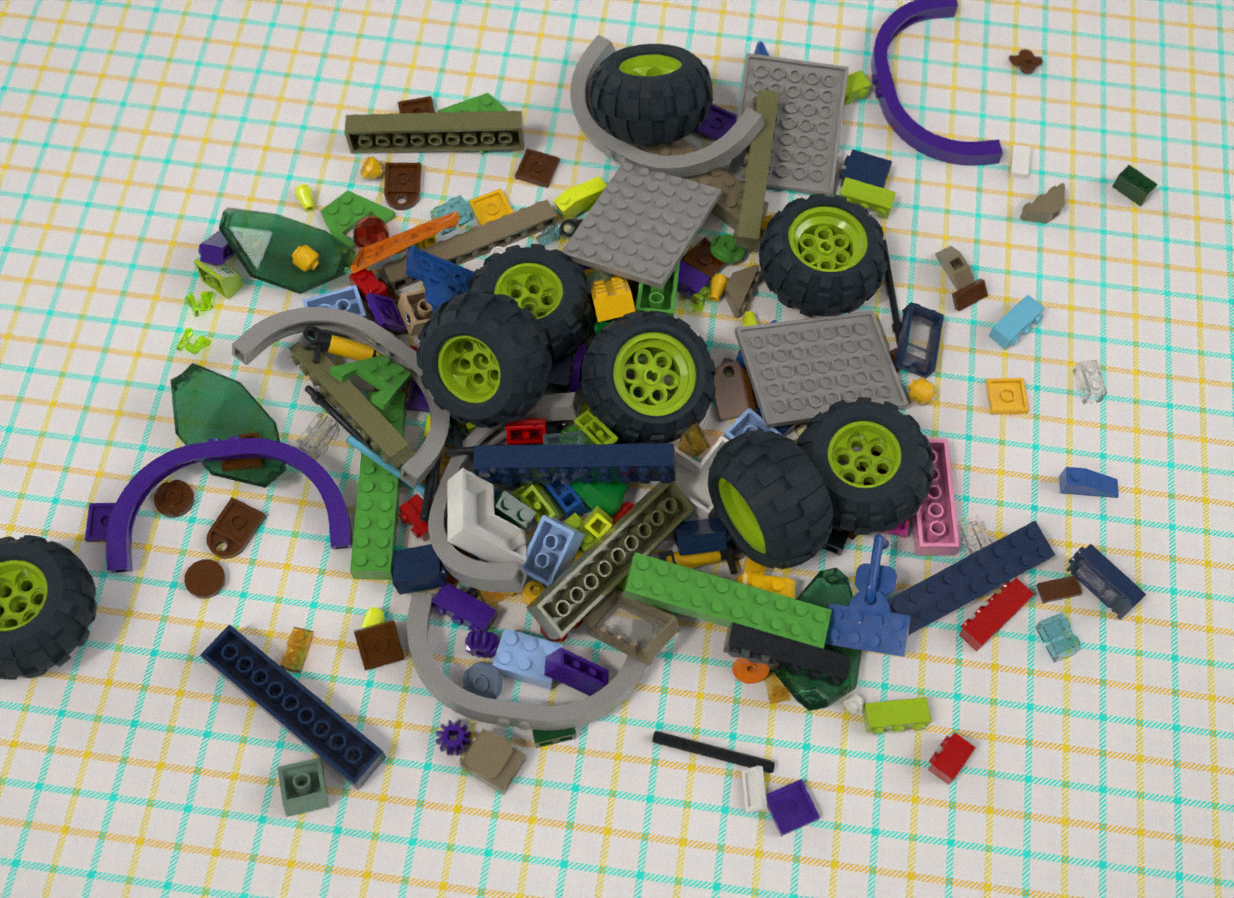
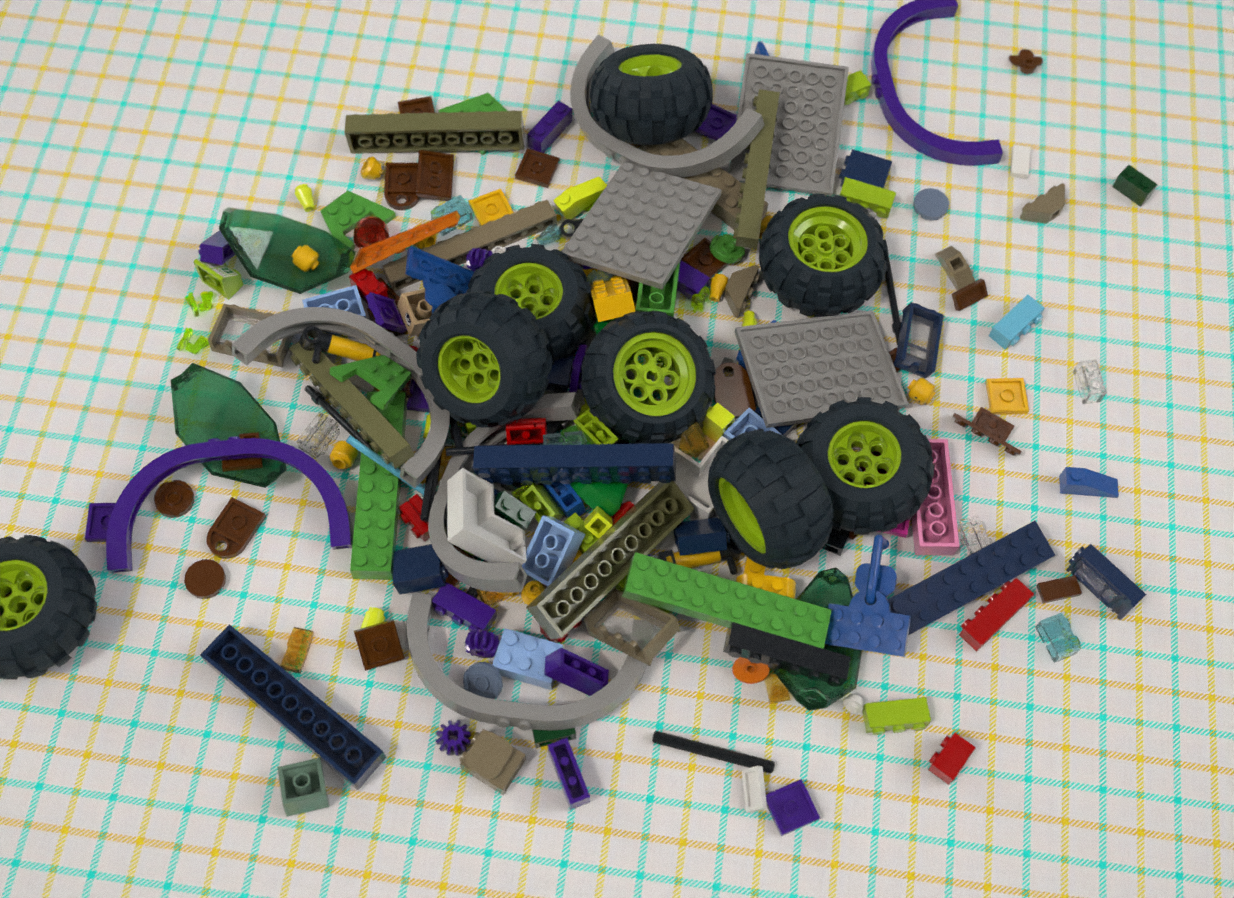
(234, 322): none -> dark tan window
(343, 455): none -> yellow head
(434, 175): none -> reddish brown tile
(476, 258): none -> dark purple gear
(549, 127): none -> dark purple brick
(568, 773): none -> dark purple brick
(717, 422): none -> neon yellow brick
(931, 204): none -> sand blue tile
(991, 426): none -> reddish brown bracket

